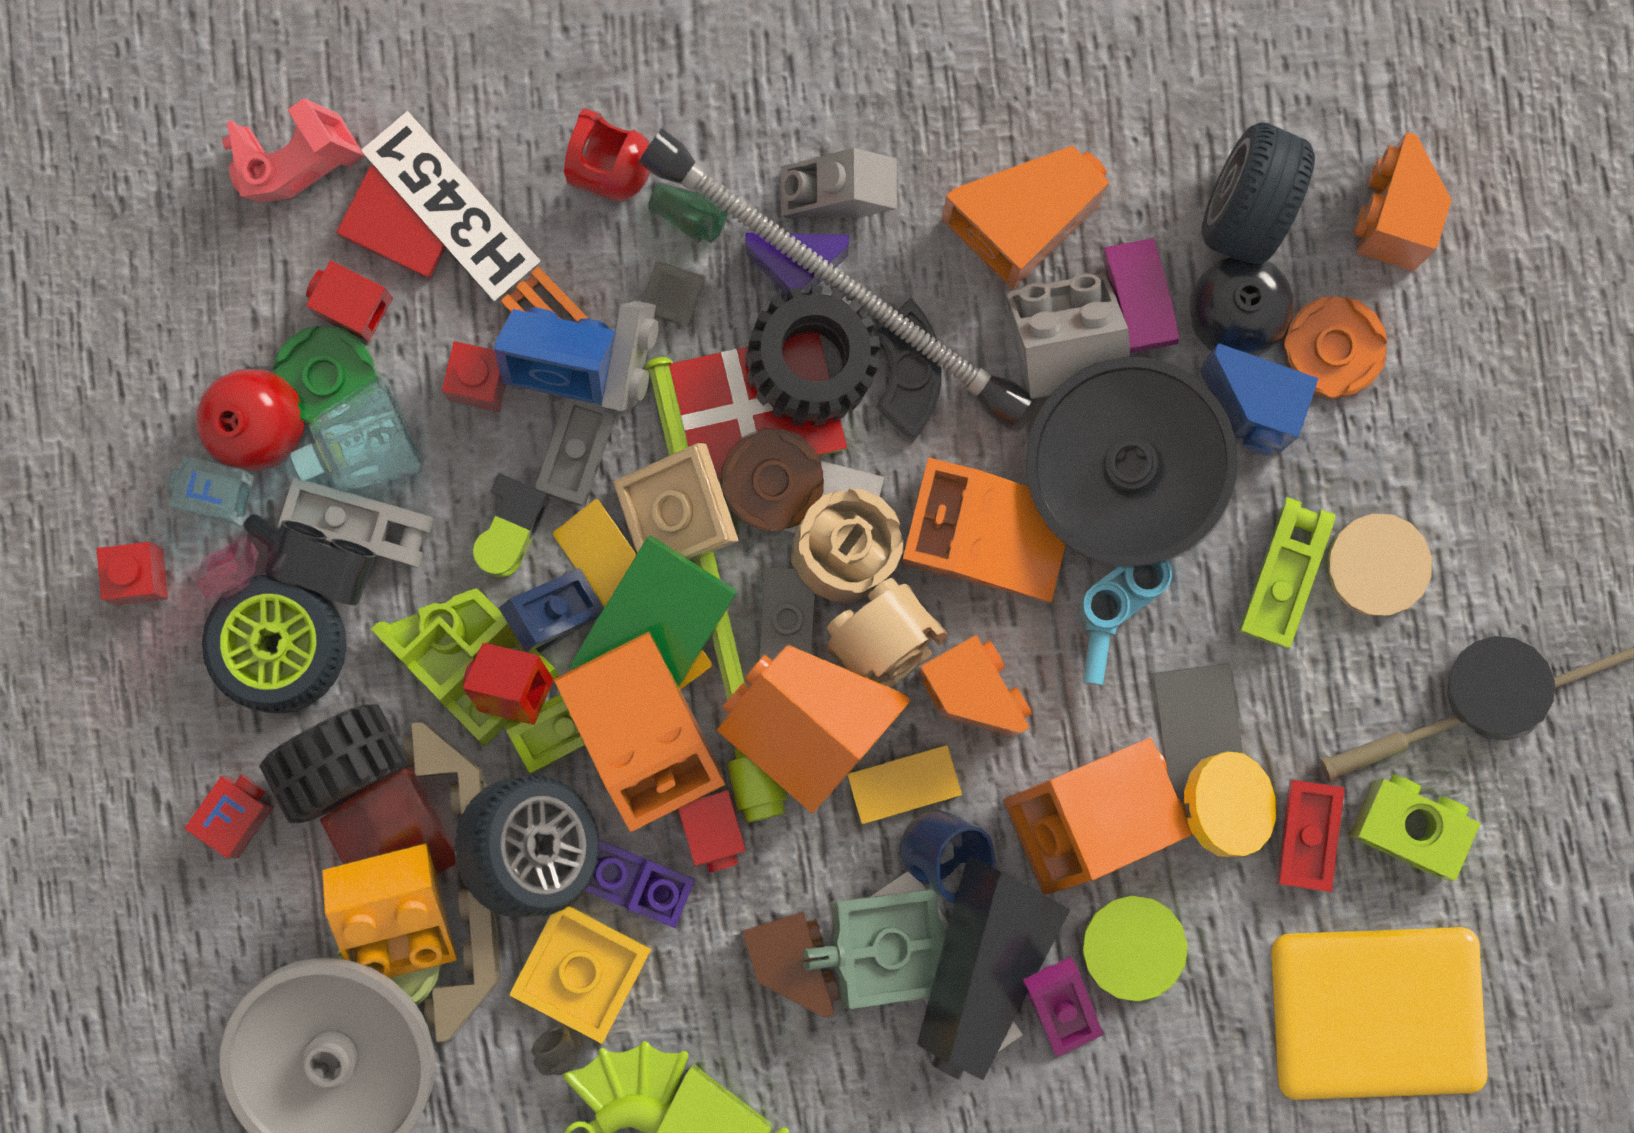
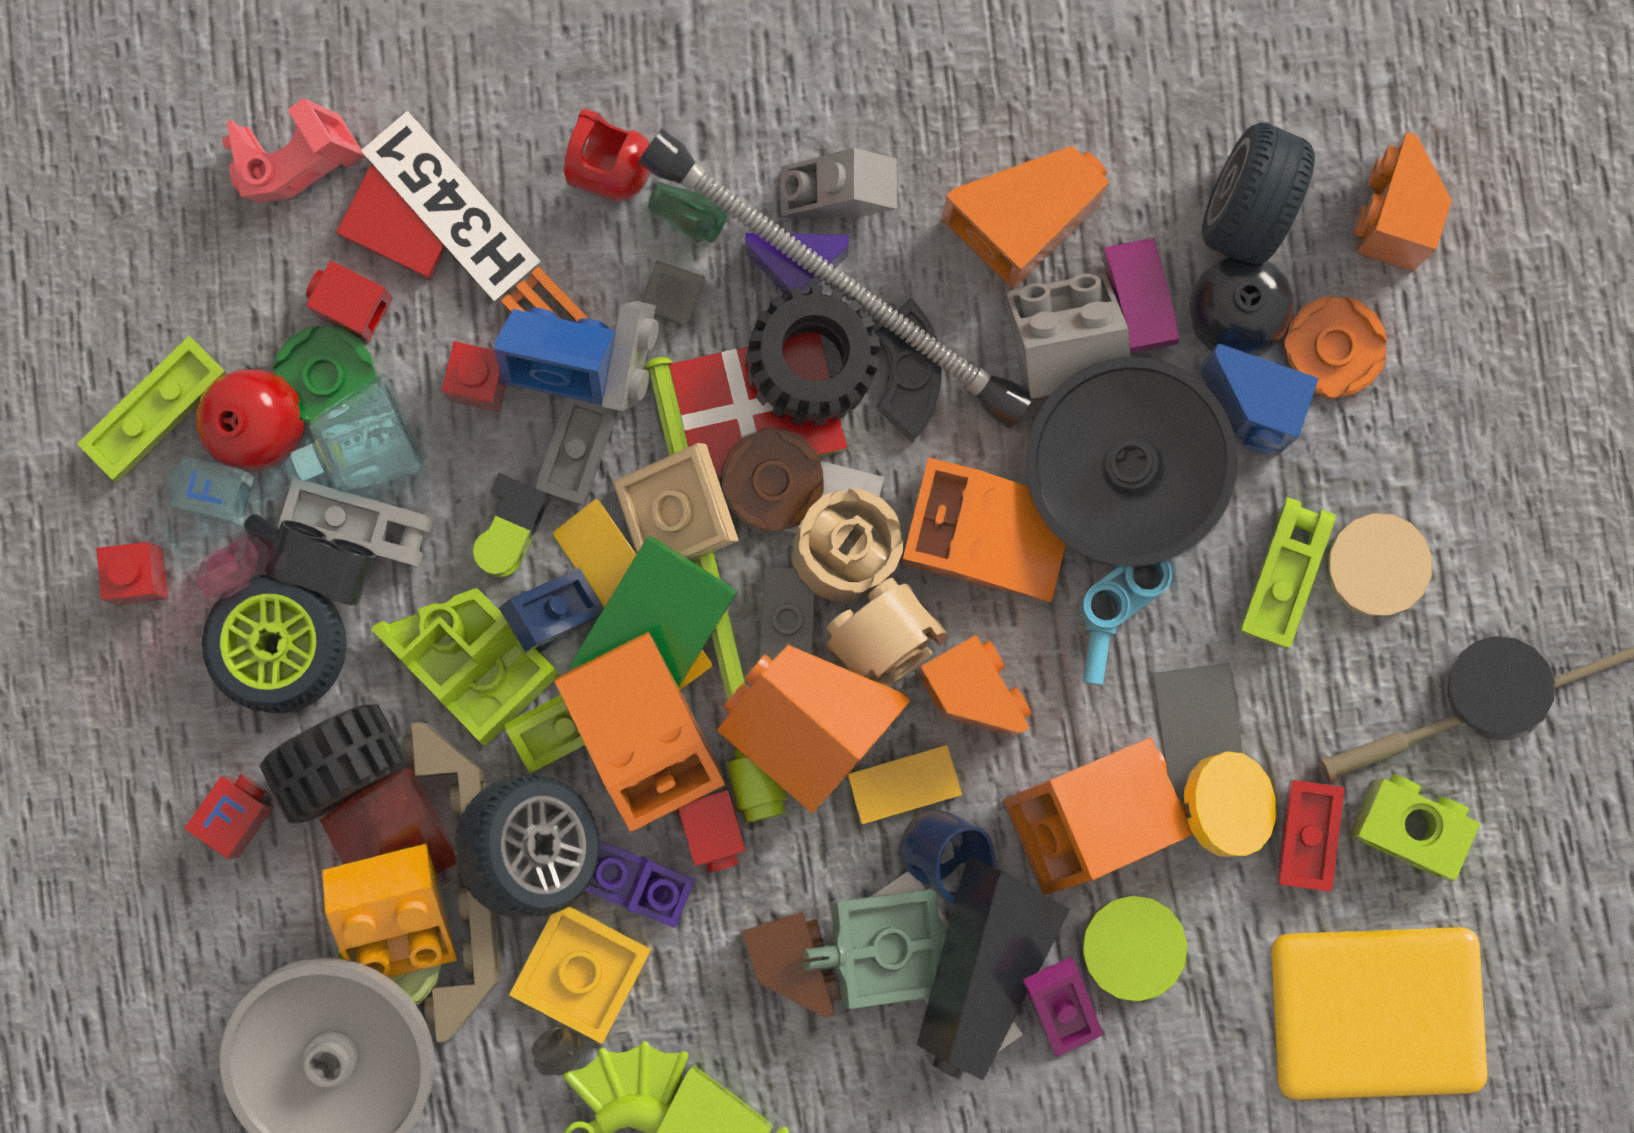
(151, 409): none -> lime plate
(507, 683): red brick -> none

